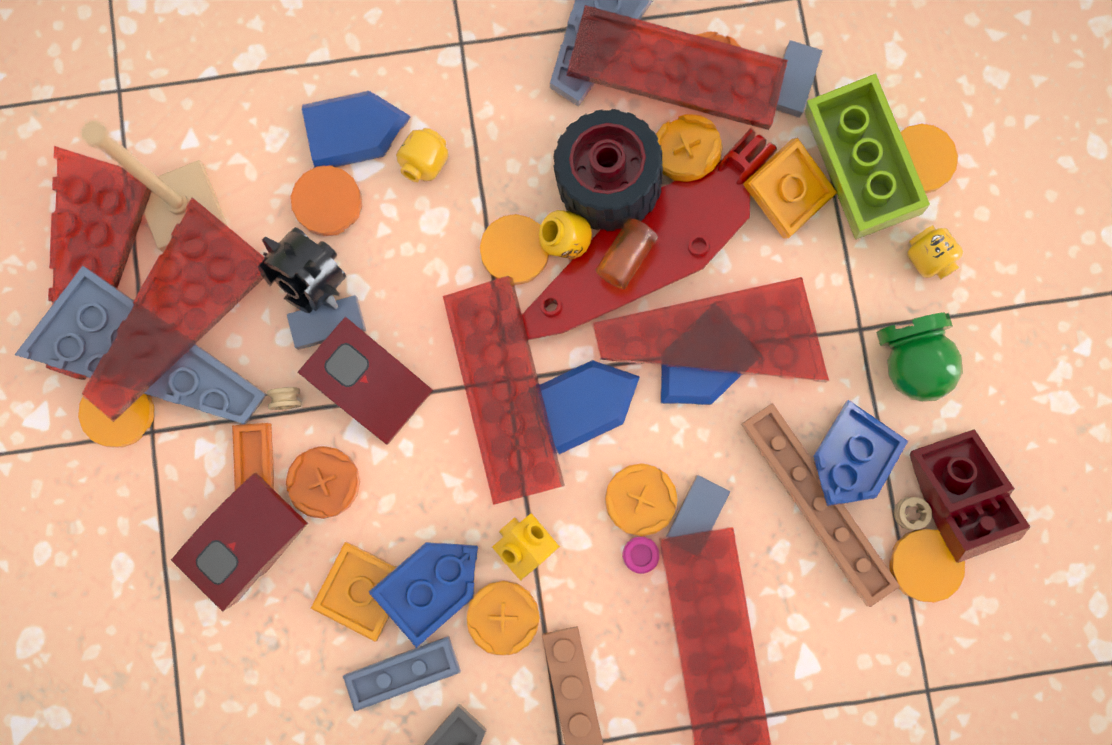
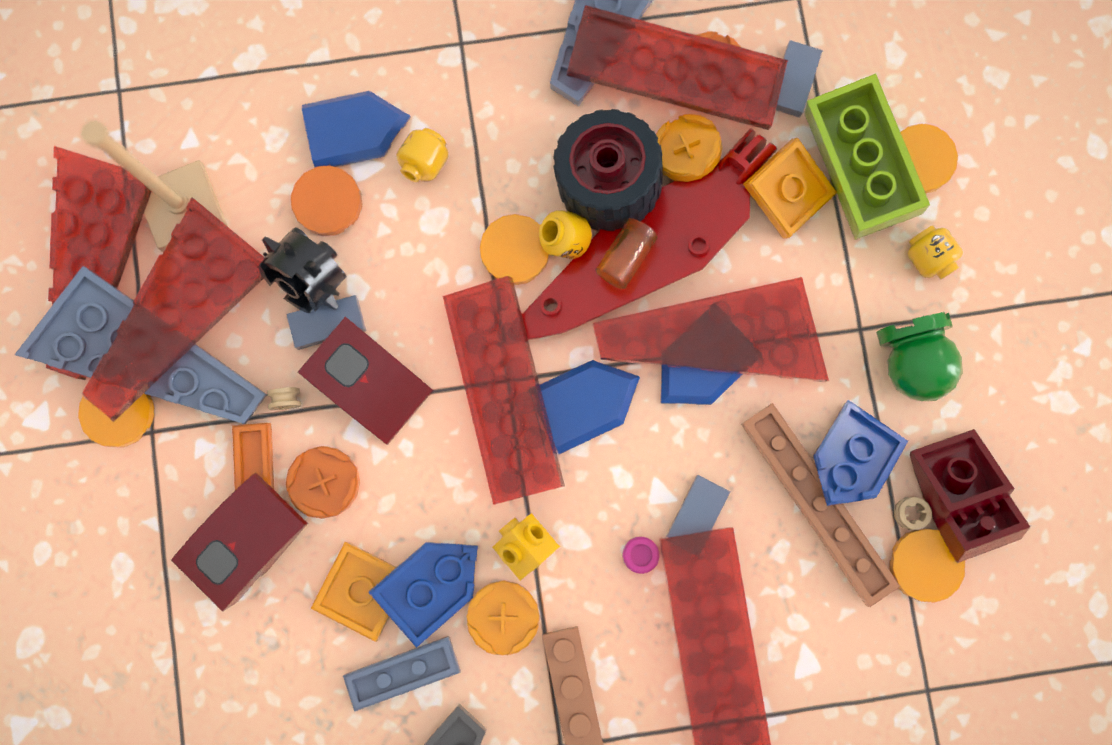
(641, 499): light orange tile -> none

